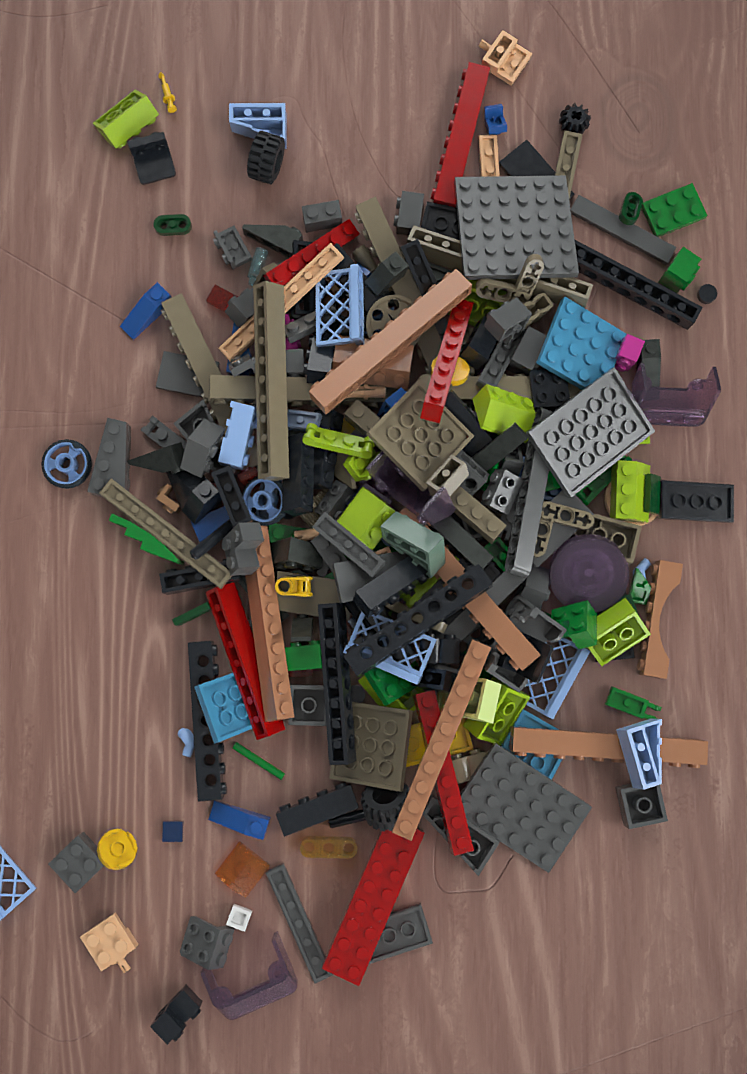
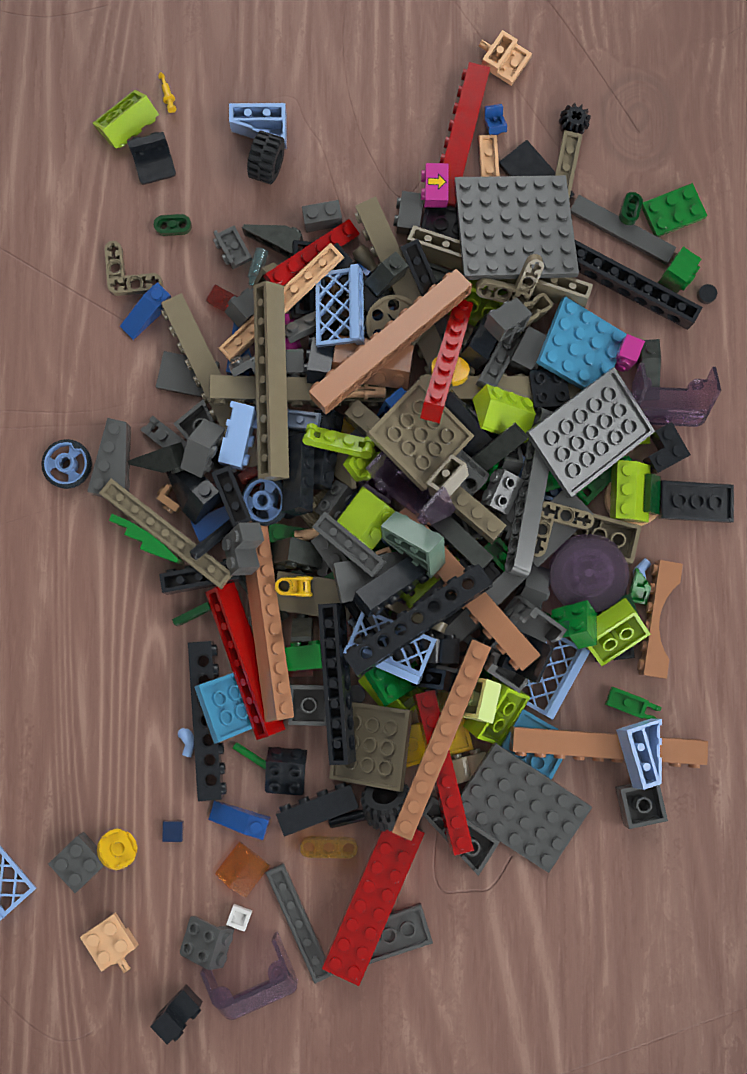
(119, 277): none -> dark tan beam
(285, 771): none -> black bracket
(436, 185): none -> dark pink brick
(670, 449): none -> black brick

